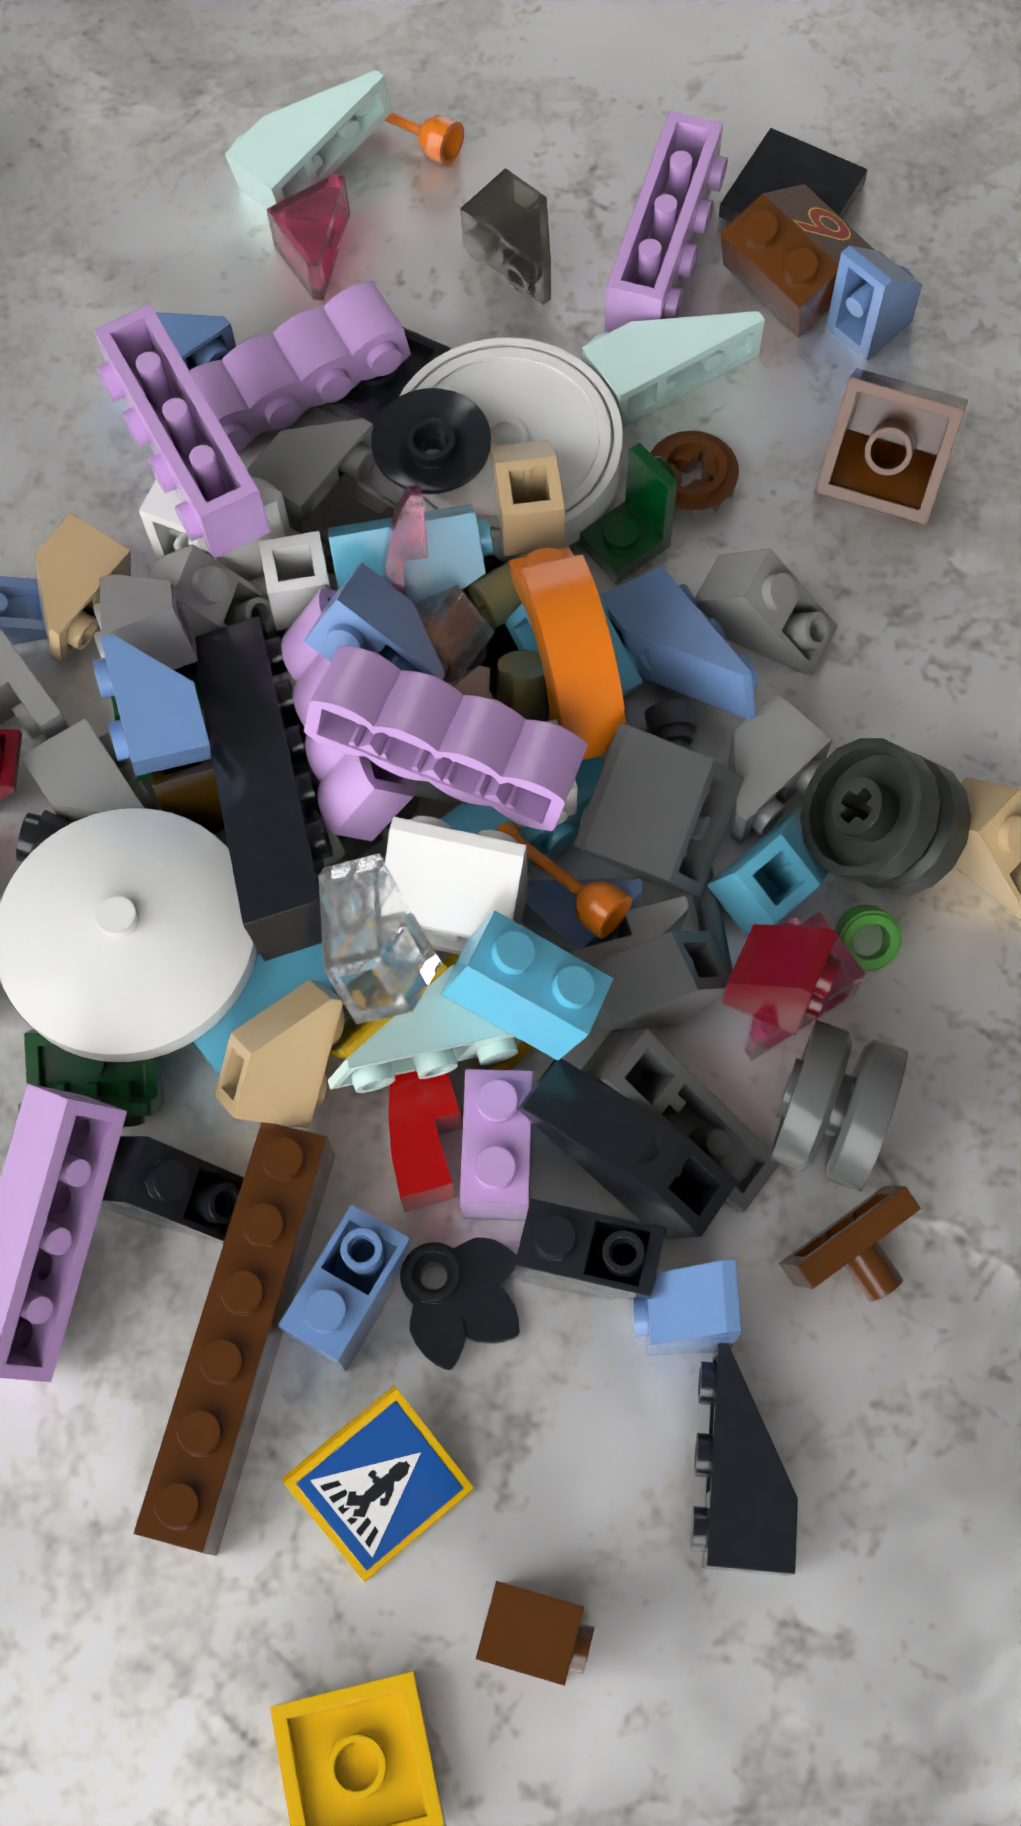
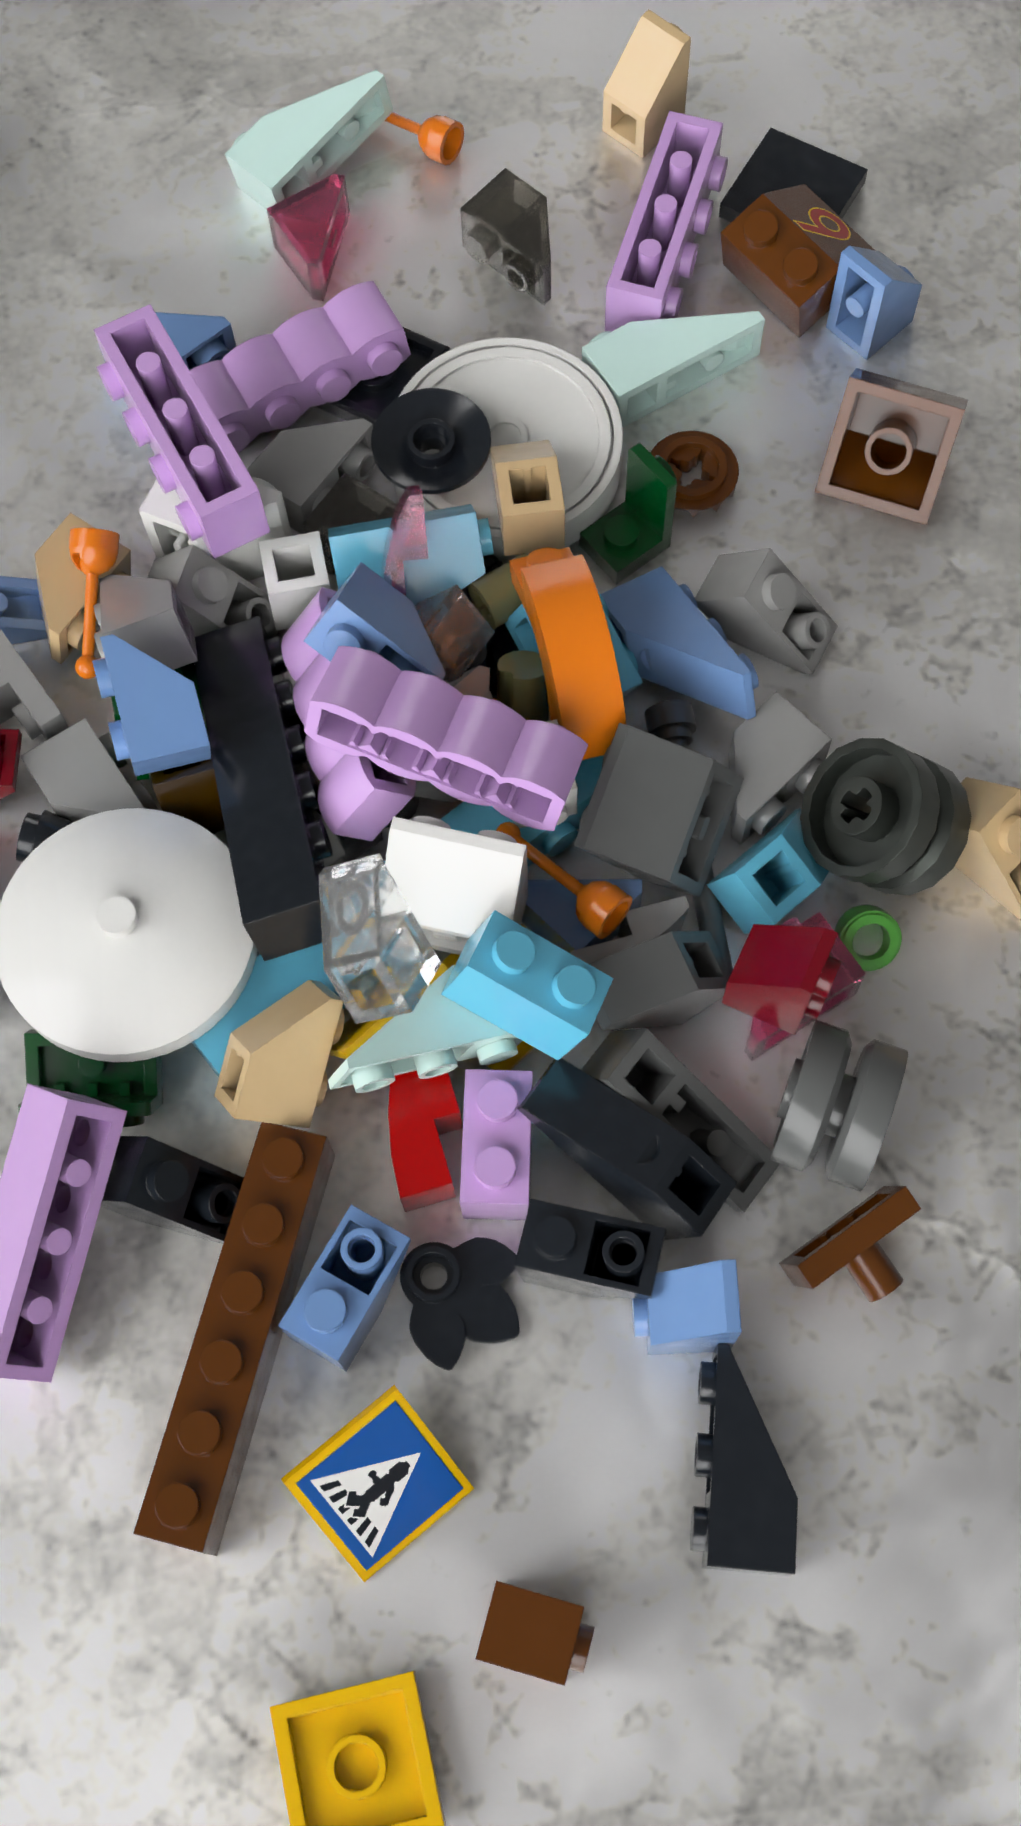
(93, 553): none -> orange hinge
(647, 84): none -> tan slope

